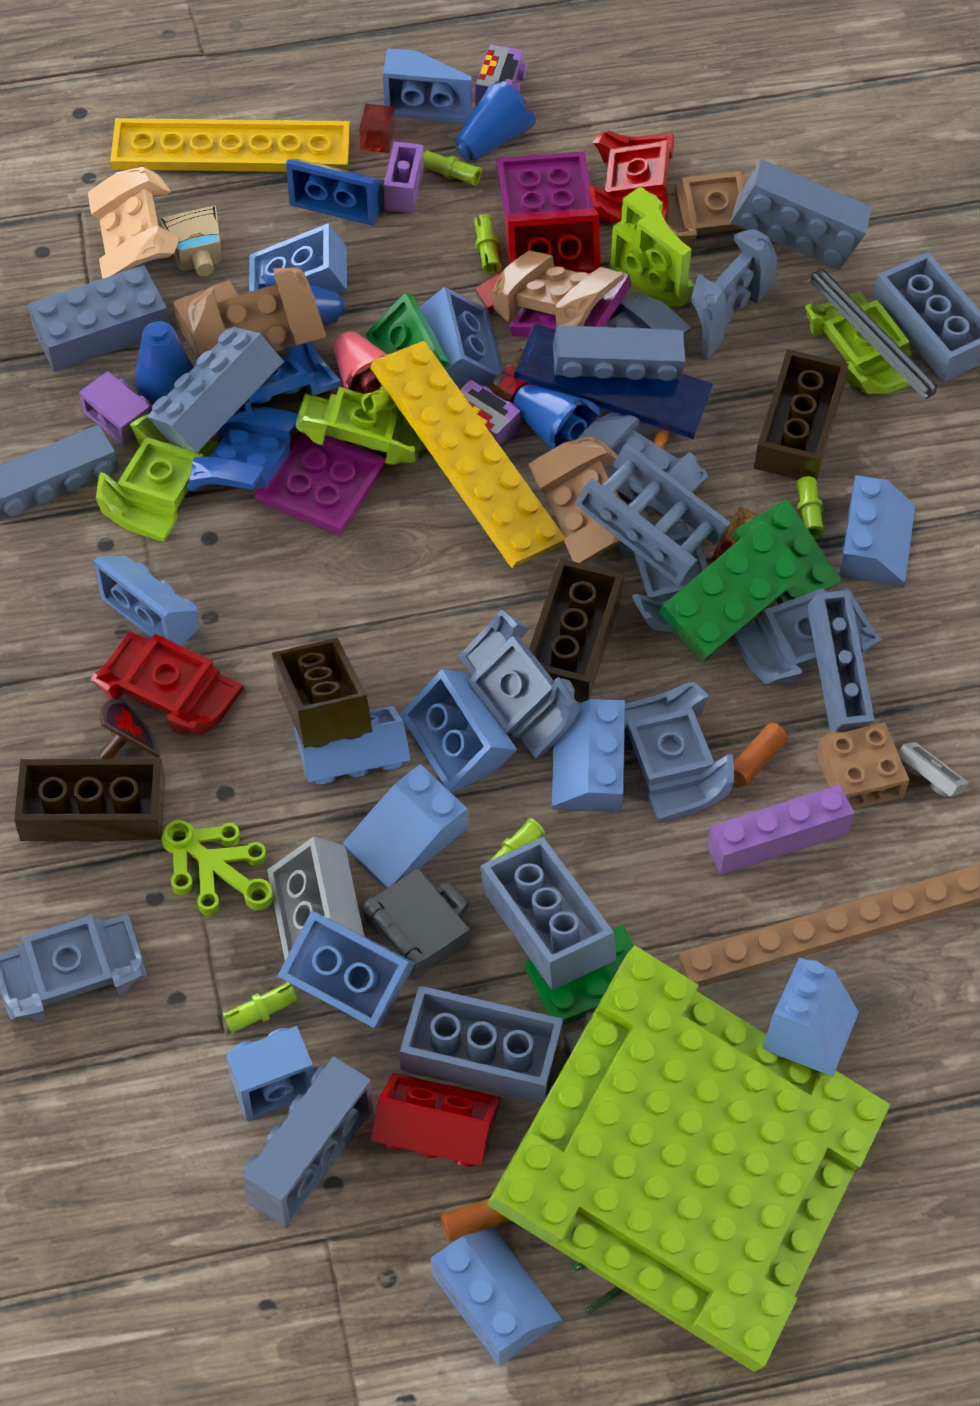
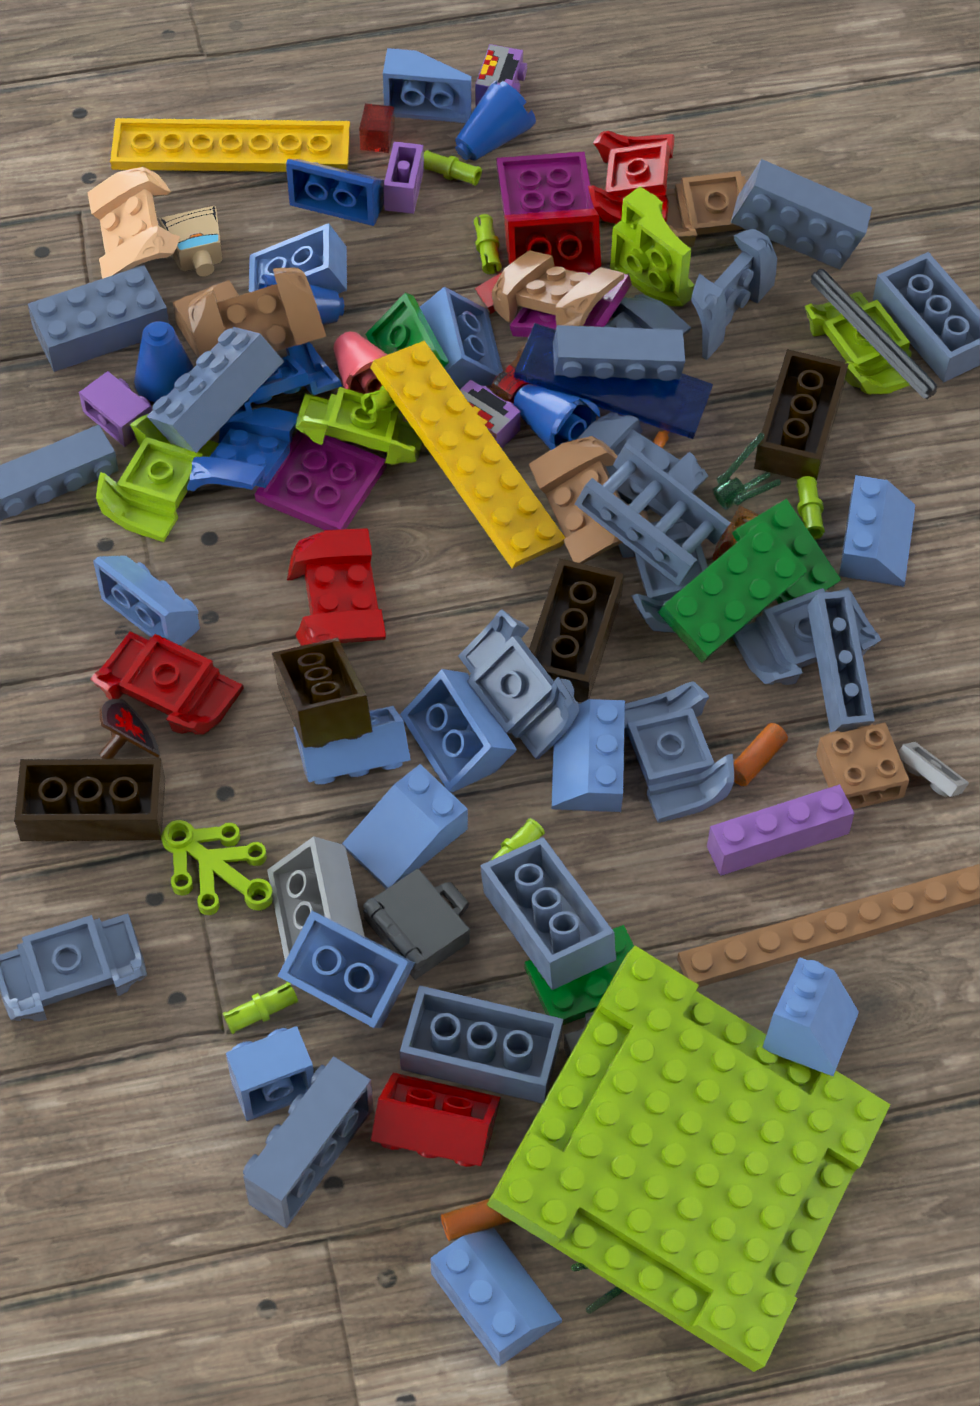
(337, 587): none -> red piece
(732, 491): none -> clear green plant

